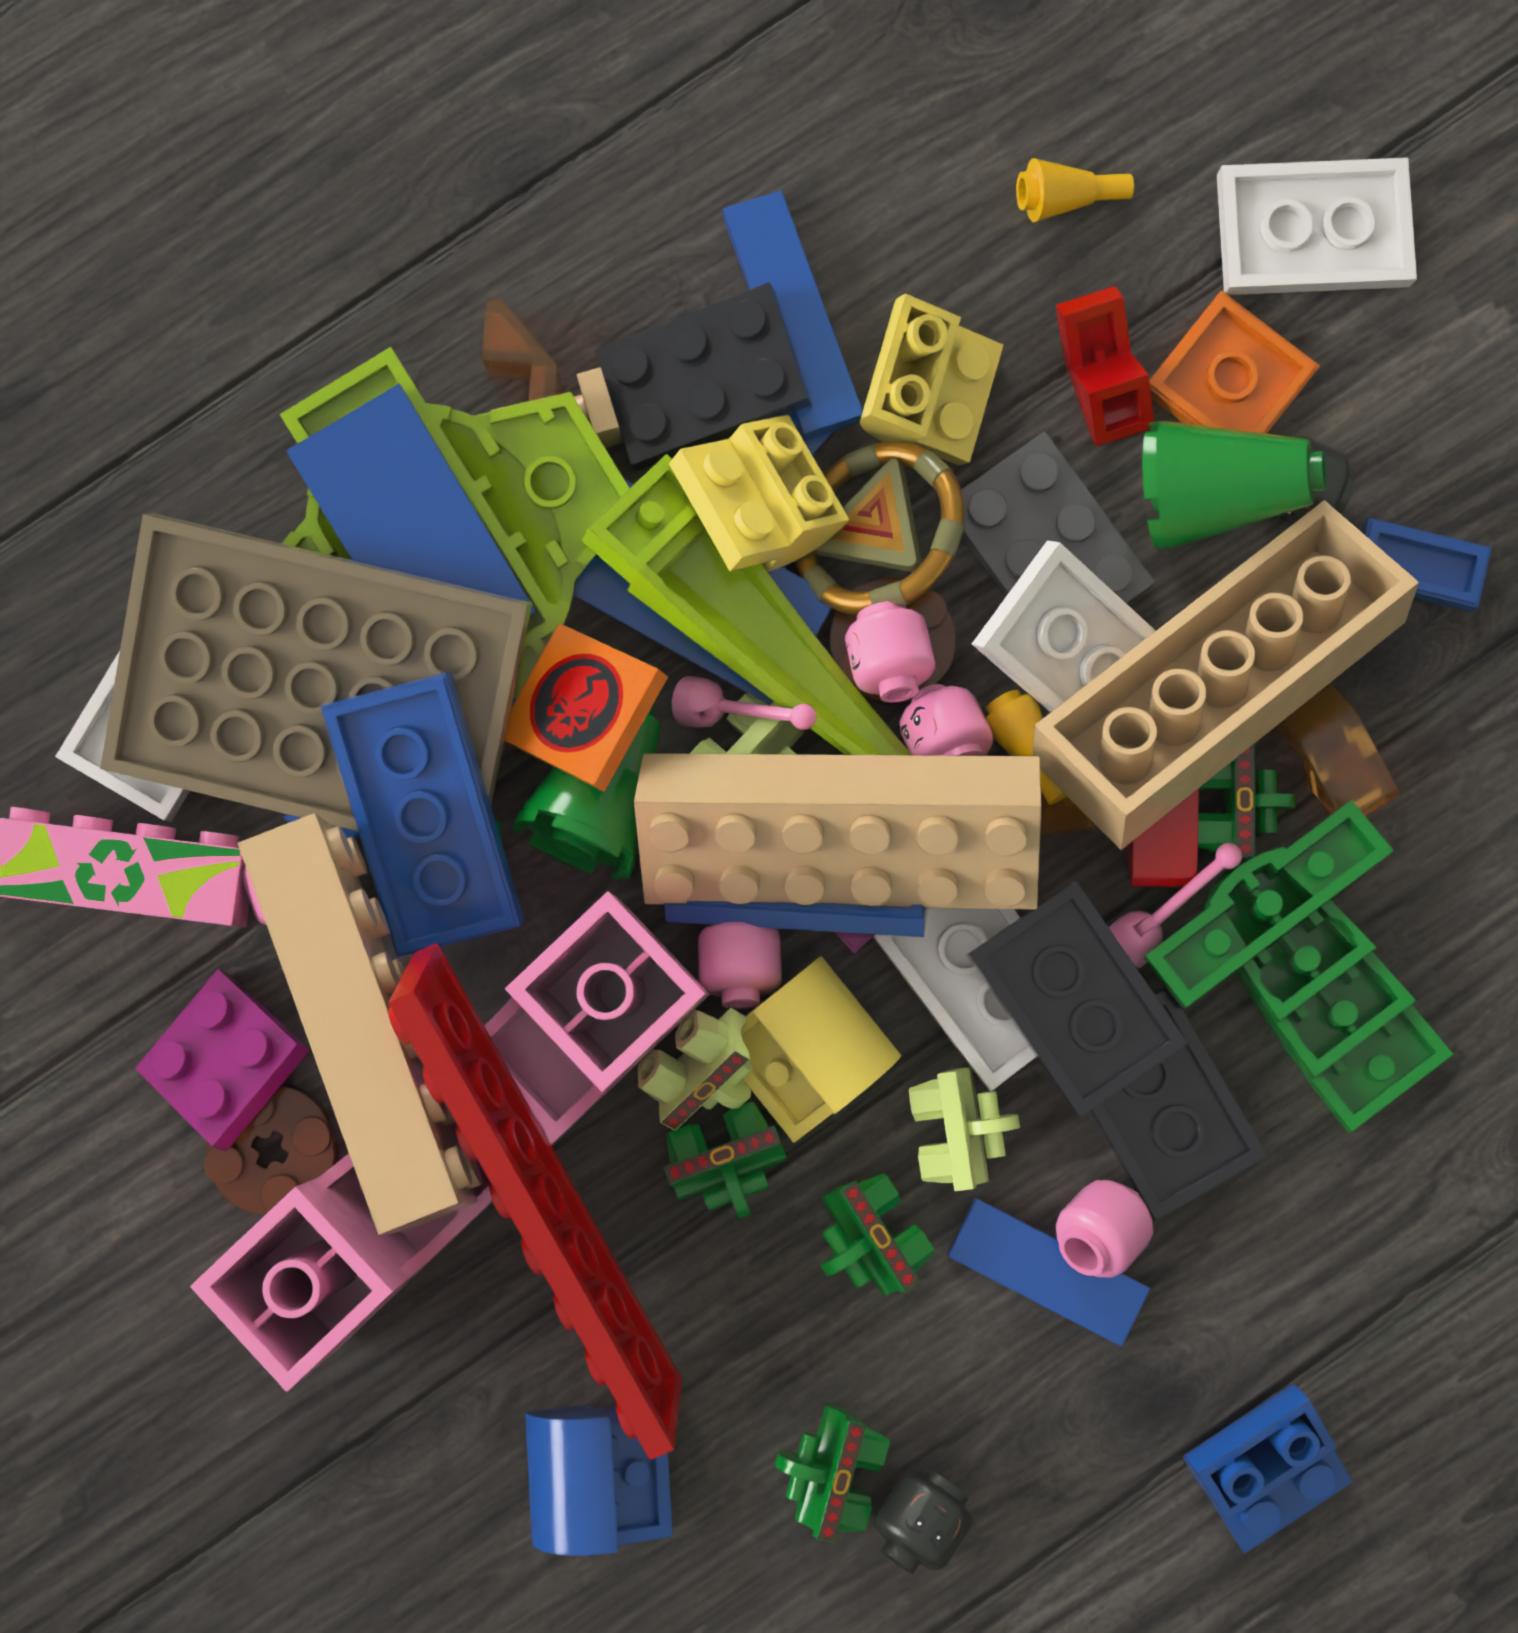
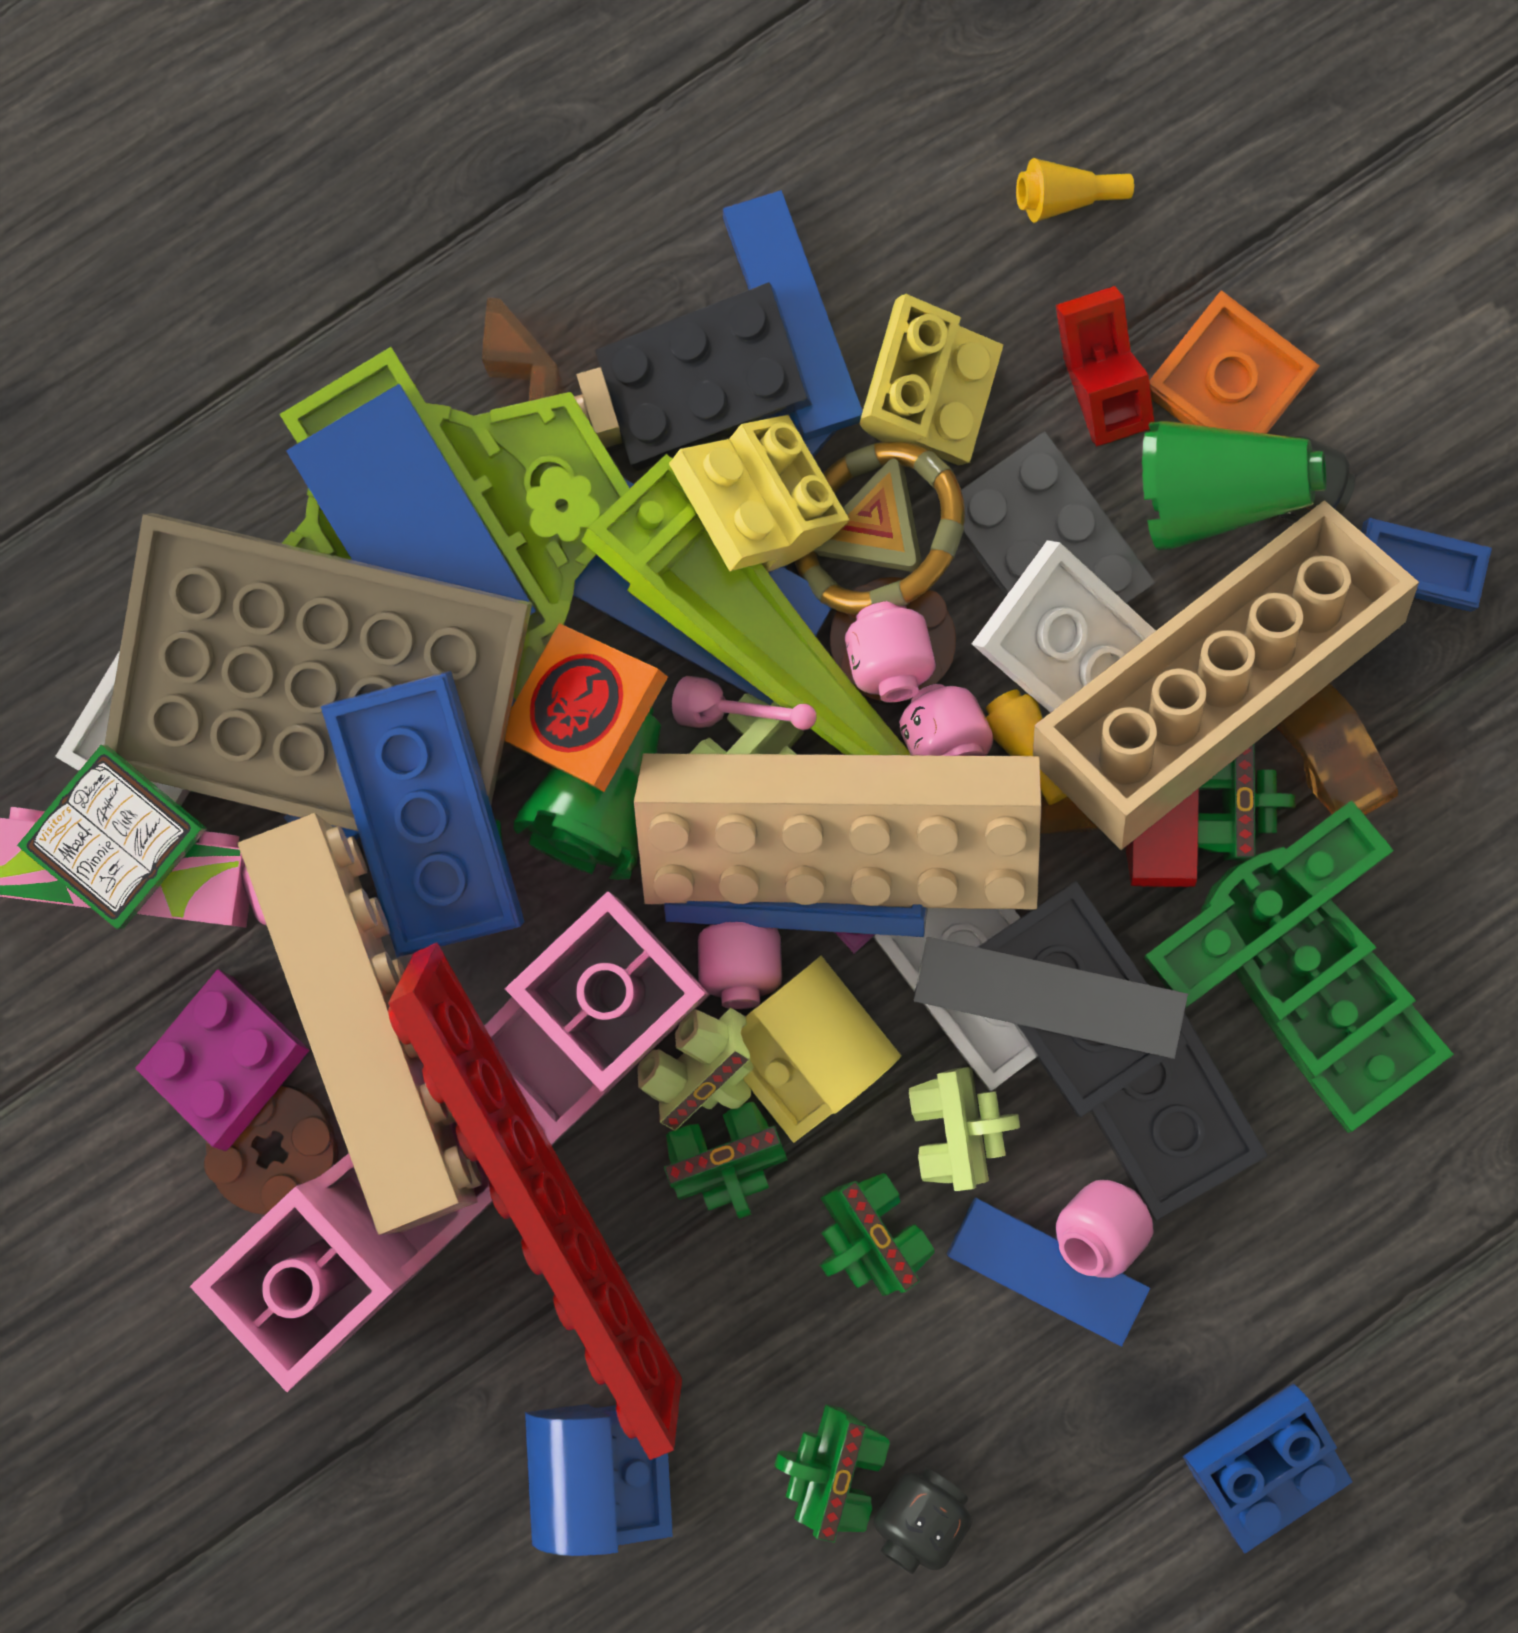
(111, 837): none -> tile
(557, 486): none -> lime plant
(1050, 997): none -> dark grey tile
(1142, 932): bright pink hinge -> none
(1316, 226): white plate -> none

